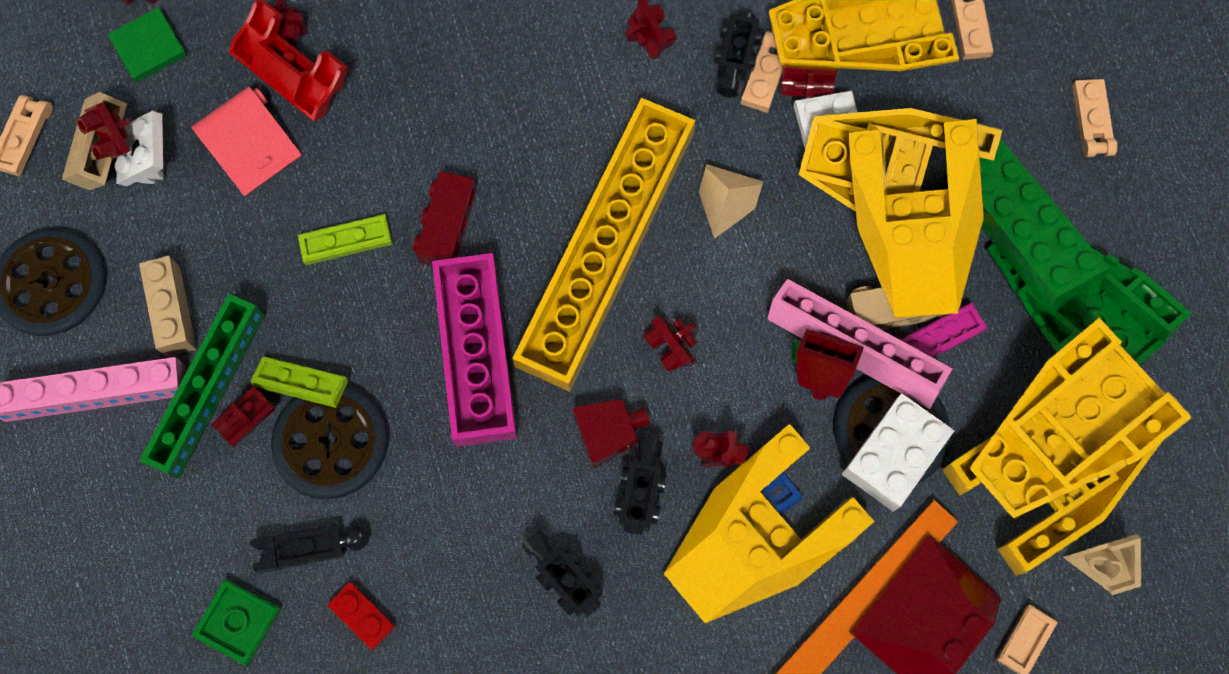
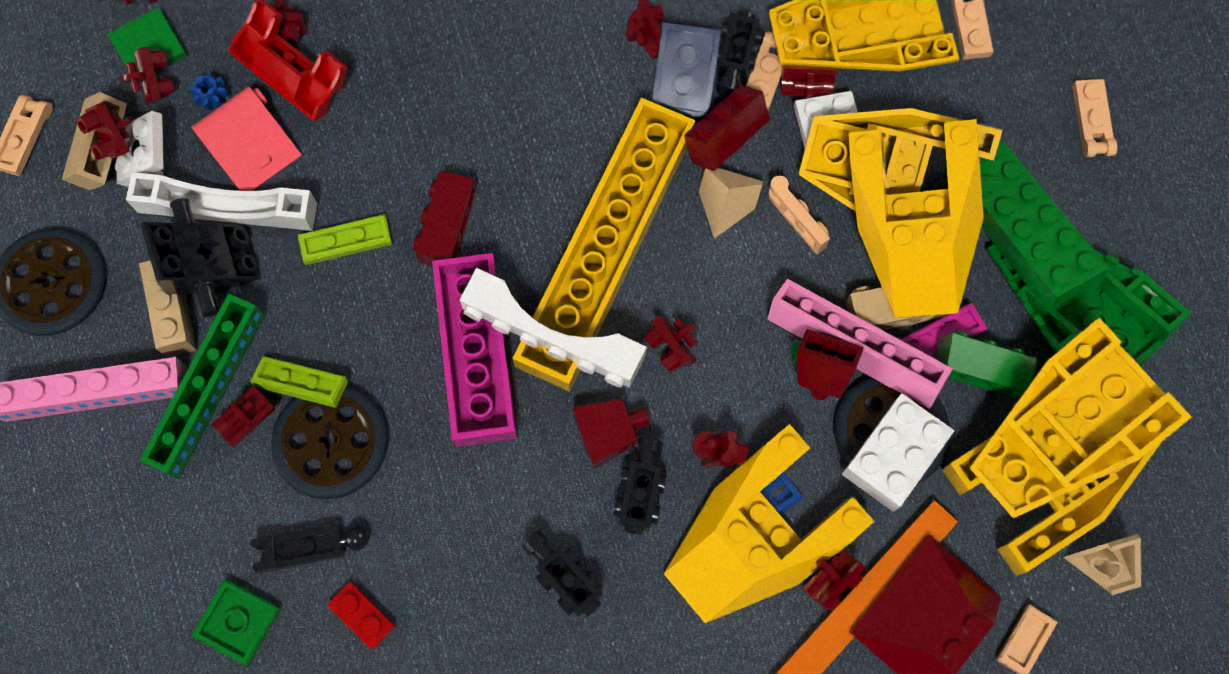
(146, 62): none -> dark red hips
(199, 256): none -> black slope
(208, 91): none -> blue gear
(270, 208): none -> white arch
(609, 355): none -> white arch
(686, 69): none -> plate
(727, 127): none -> dark red brick
(798, 215): none -> light nougat plate
(833, 579): none -> dark red hips
(986, 364): none -> green brick

